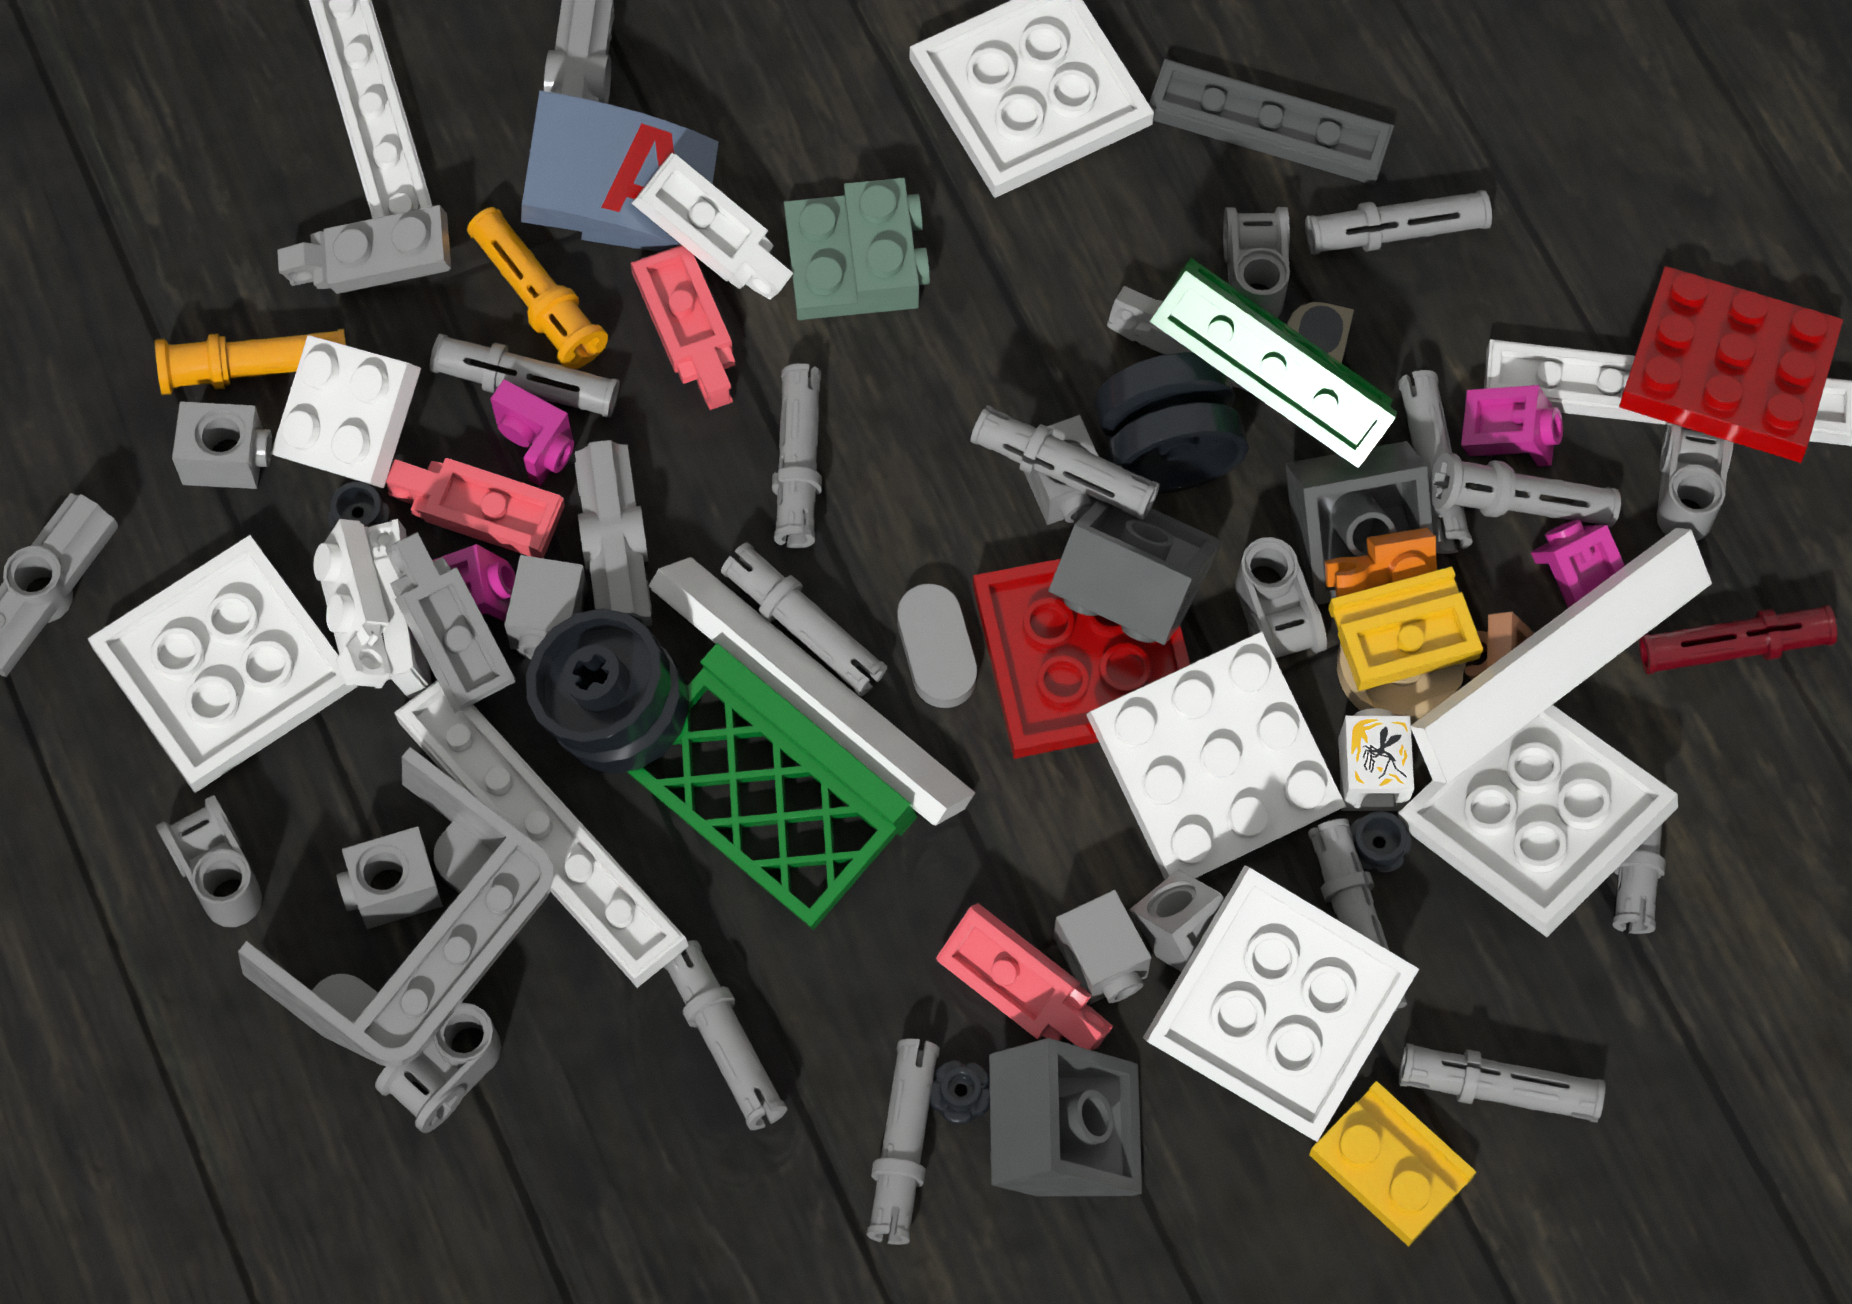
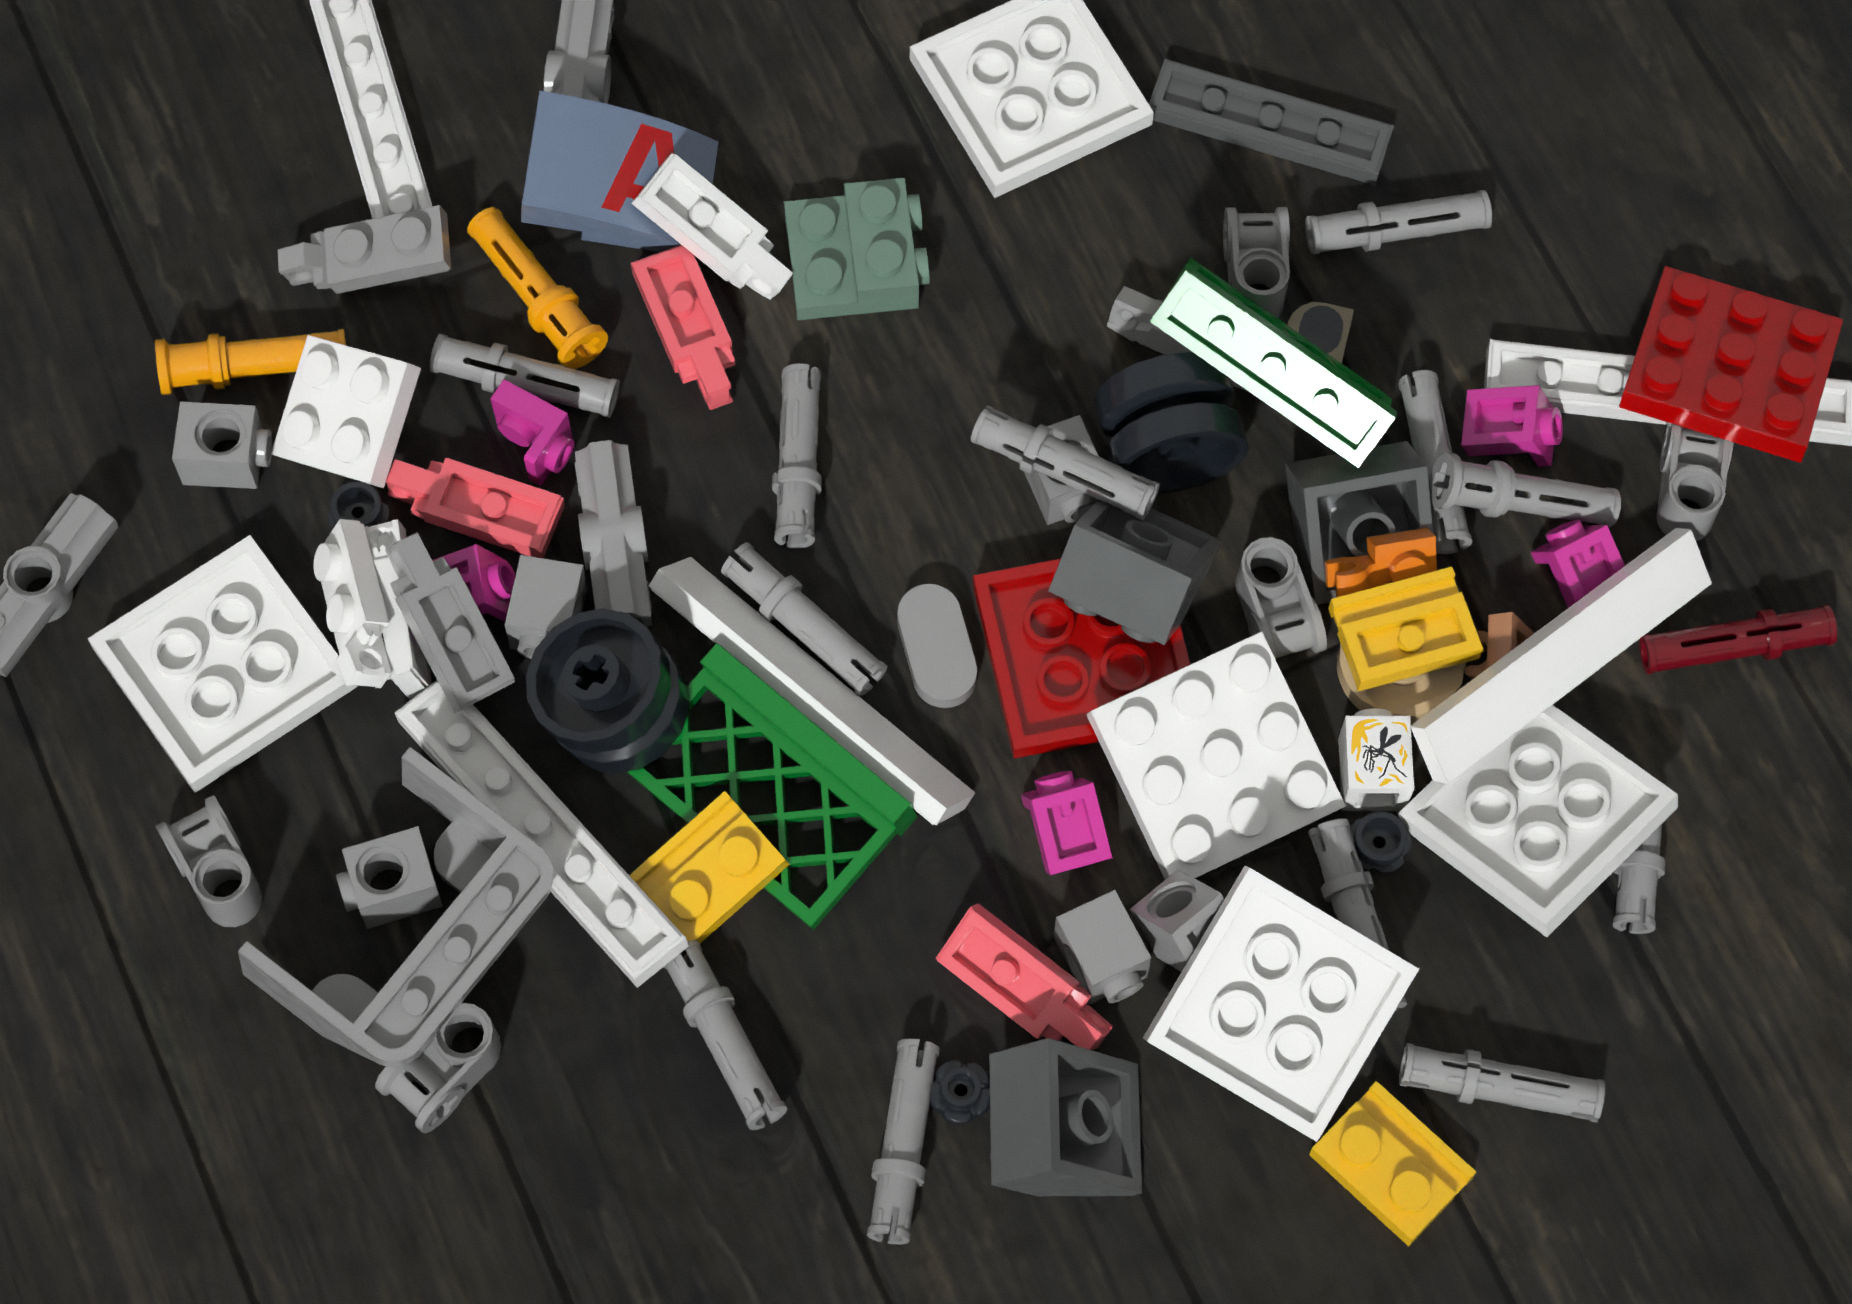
(709, 869): none -> yellow plate
(1067, 822): none -> dark pink bracket

